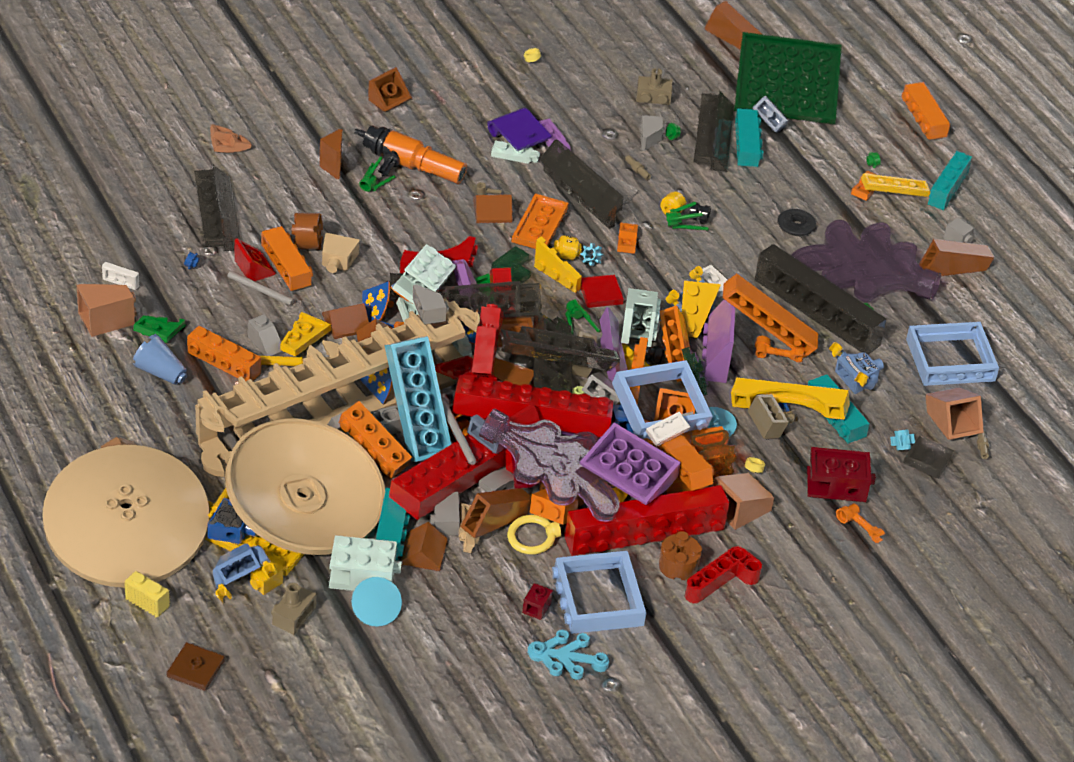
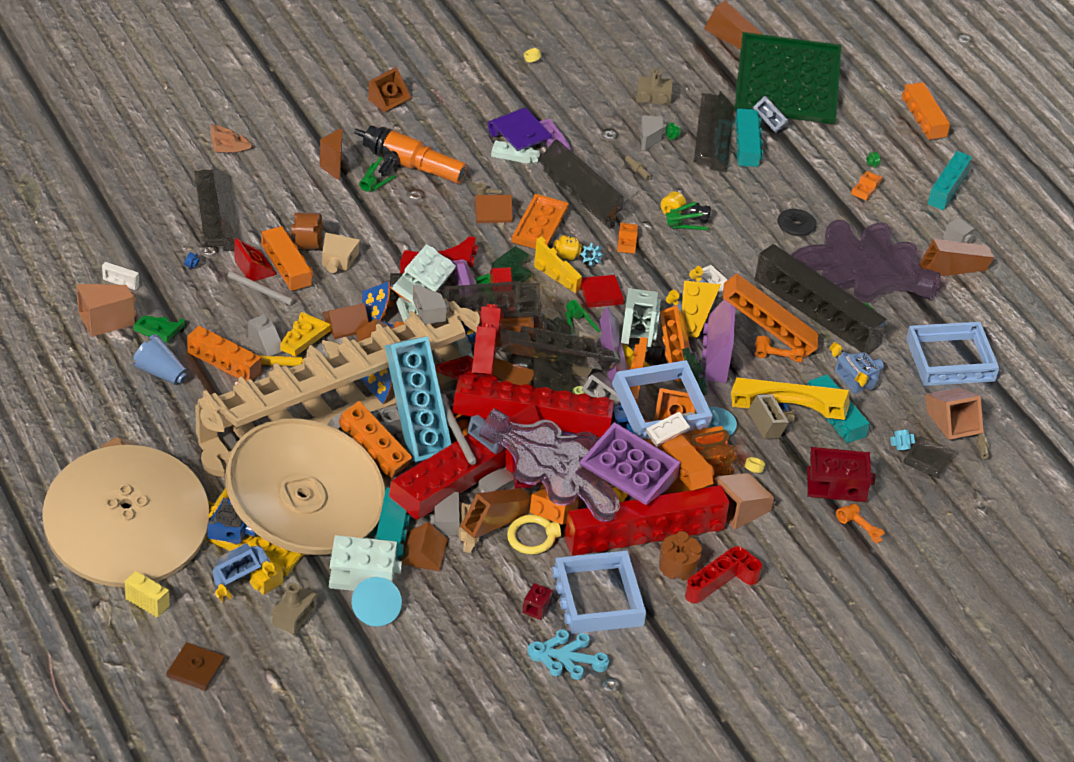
(895, 185): yellow tile -> none

